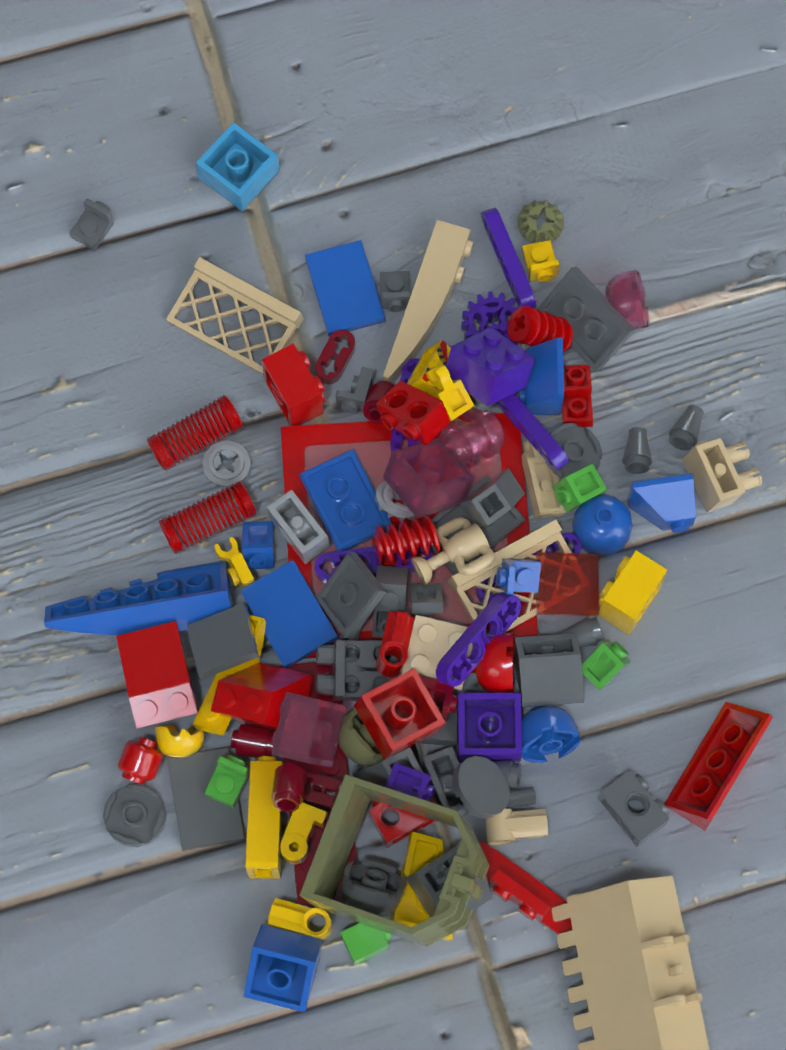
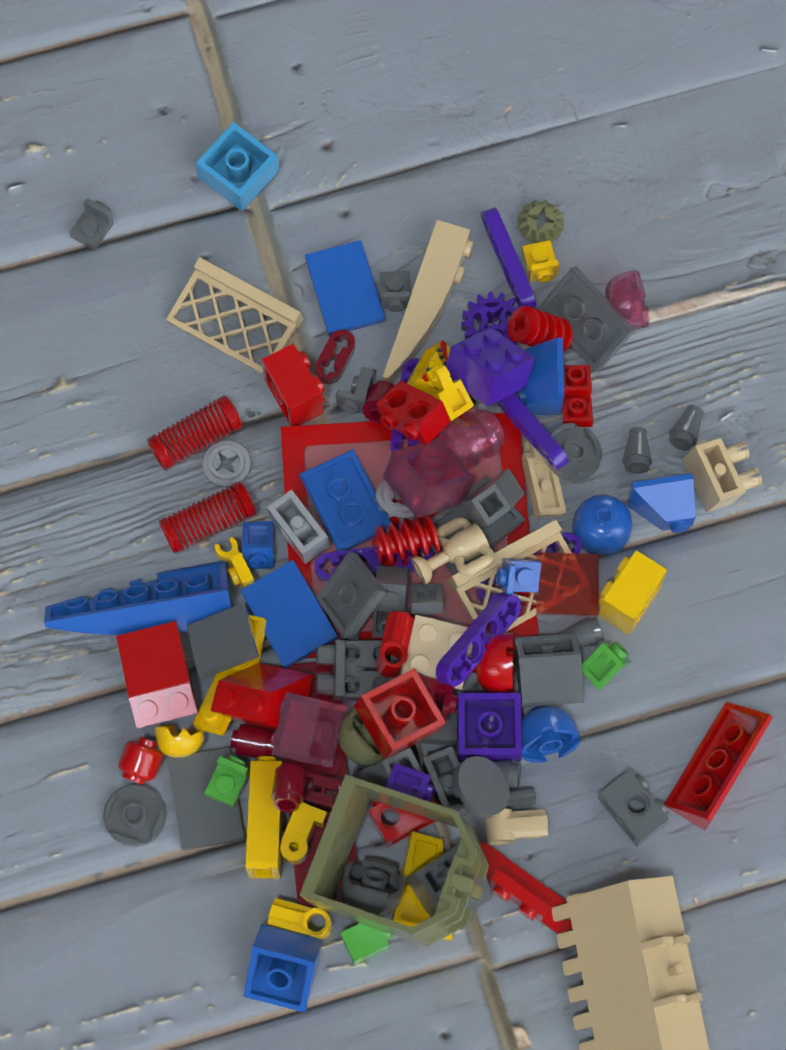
(579, 488): bright green bracket -> none

